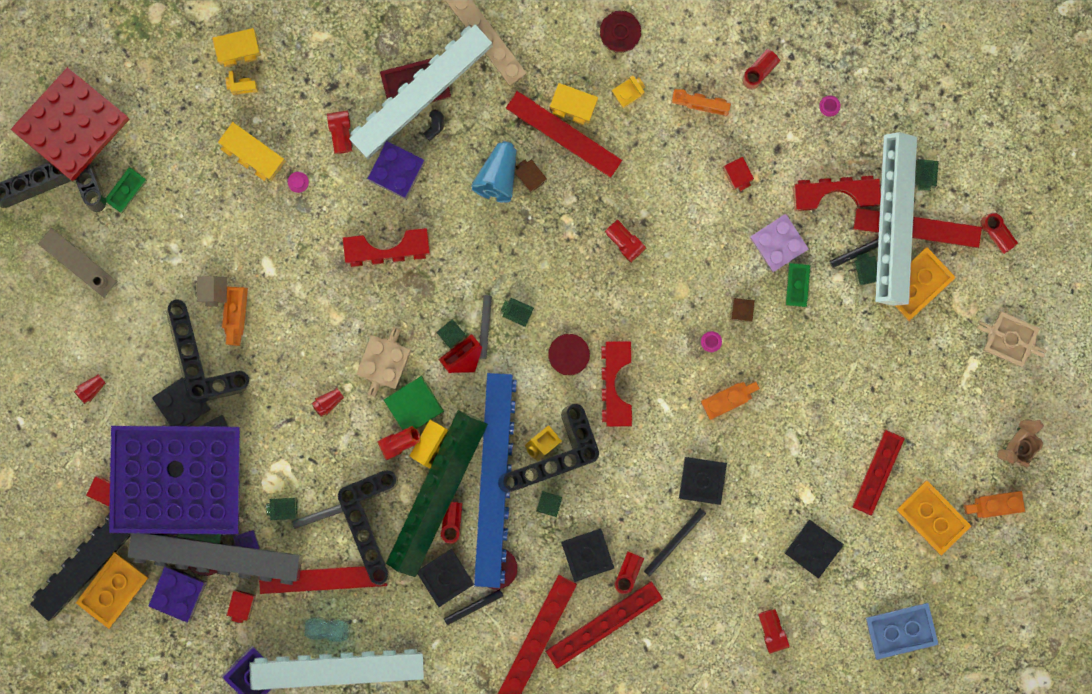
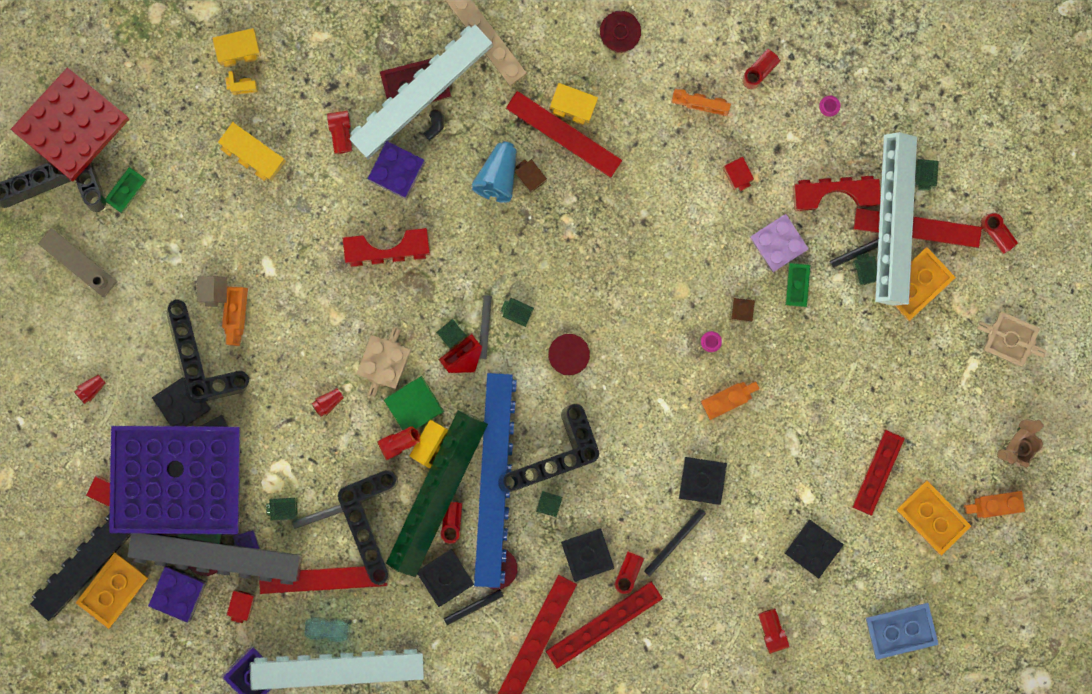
(298, 182): dark pink plate -> none
(542, 443): yellow bracket -> none
(616, 355): red arch -> none
(628, 244): red piece -> none
(629, 91): yellow bracket -> none

